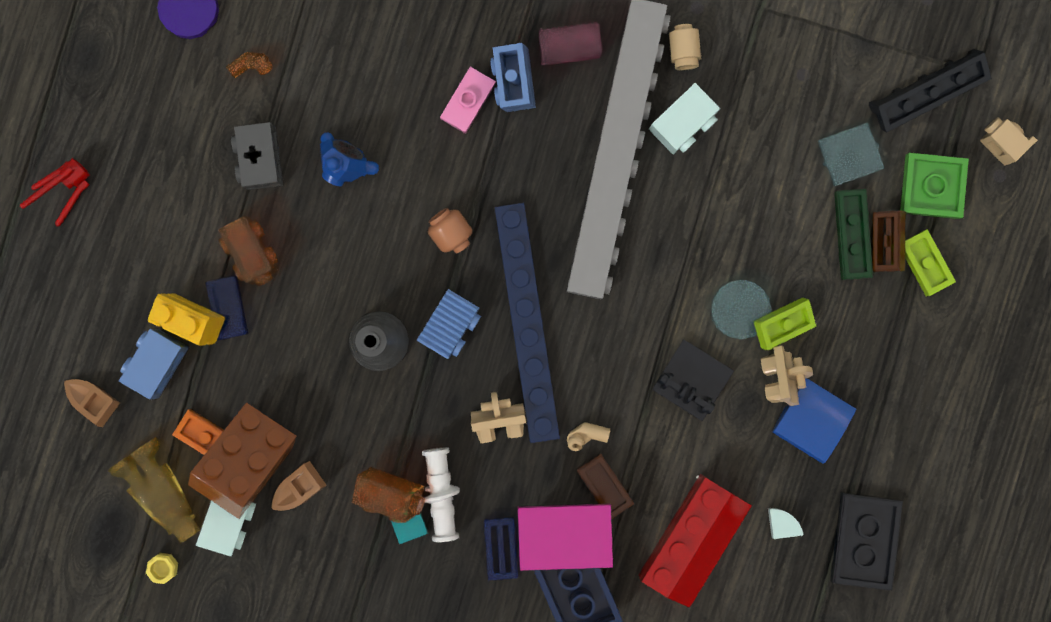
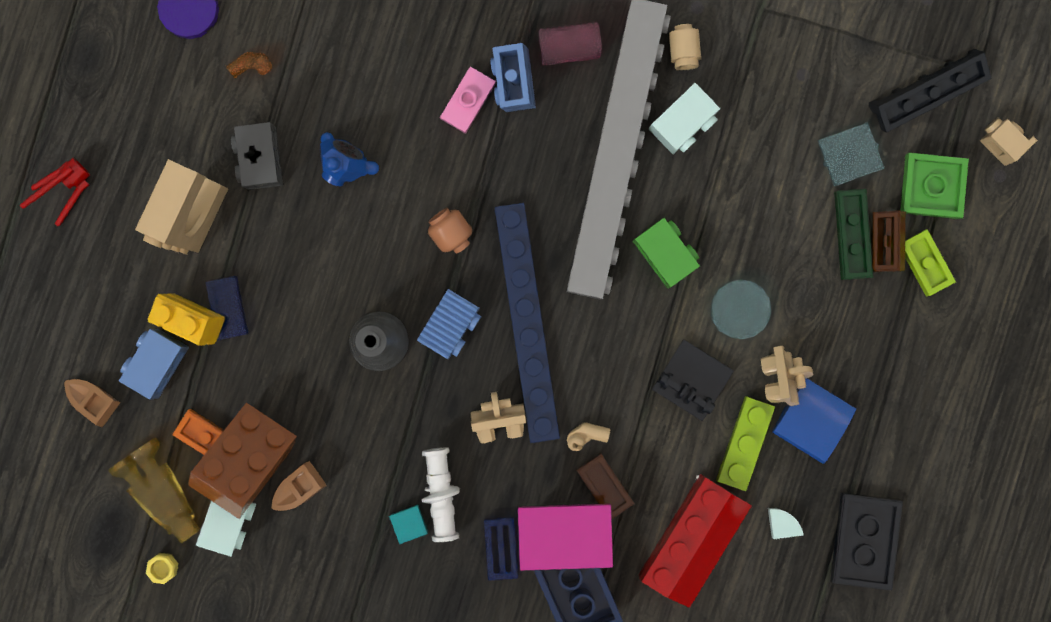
(180, 209): none -> tan arch
(253, 259): clear orange brick -> none
(388, 495): clear orange brick -> none
(667, 252): none -> bright green brick
(745, 443): none -> lime plate
(784, 323): lime plate -> none

